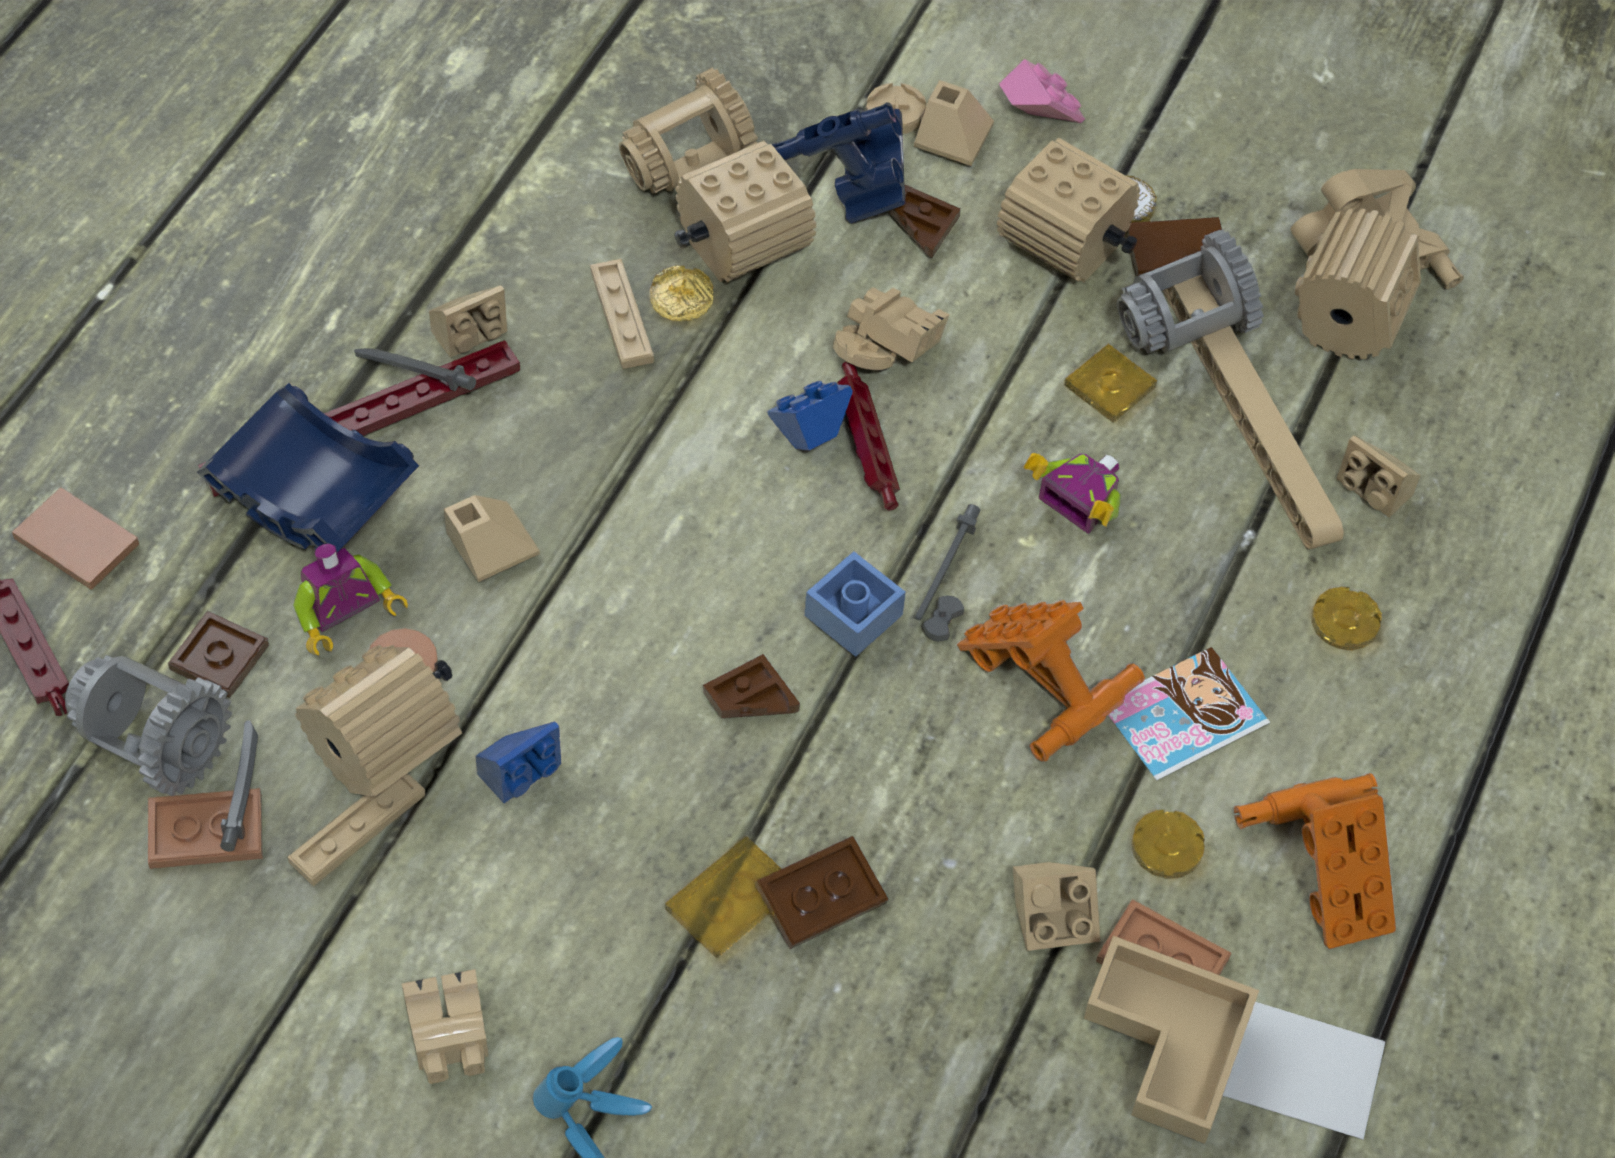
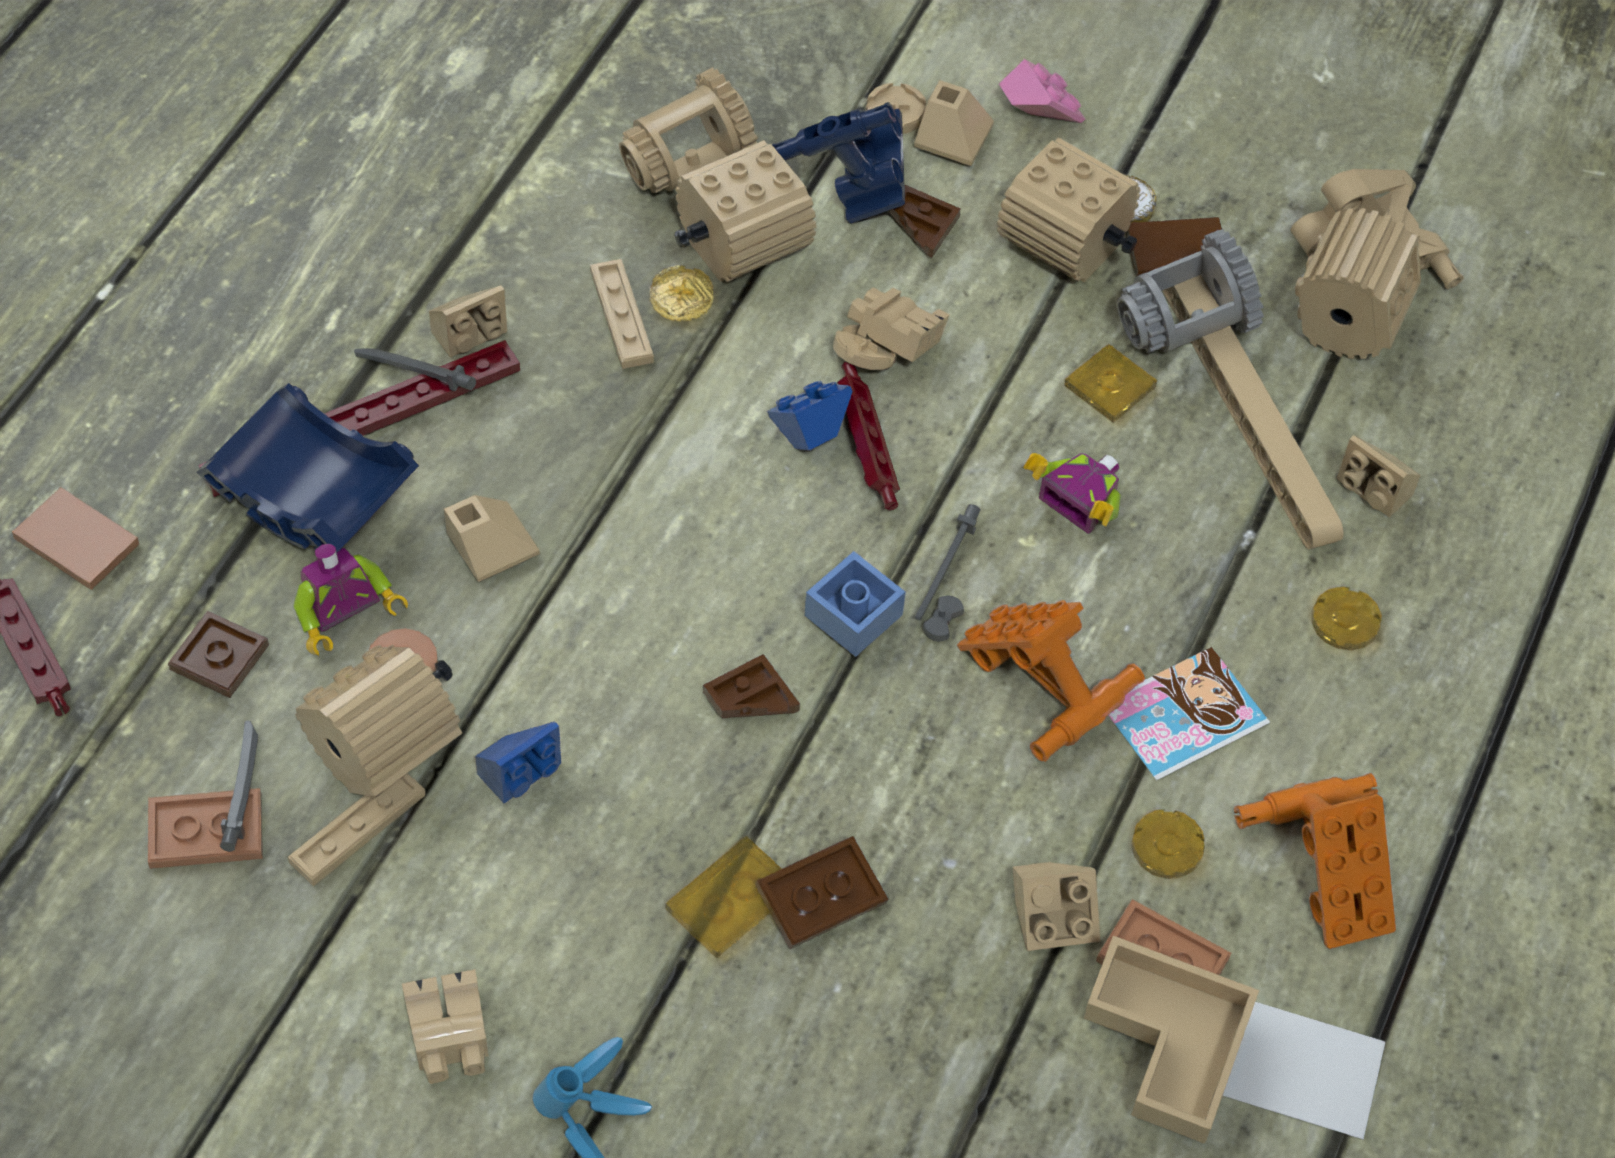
(179, 733): light grey piece -> none

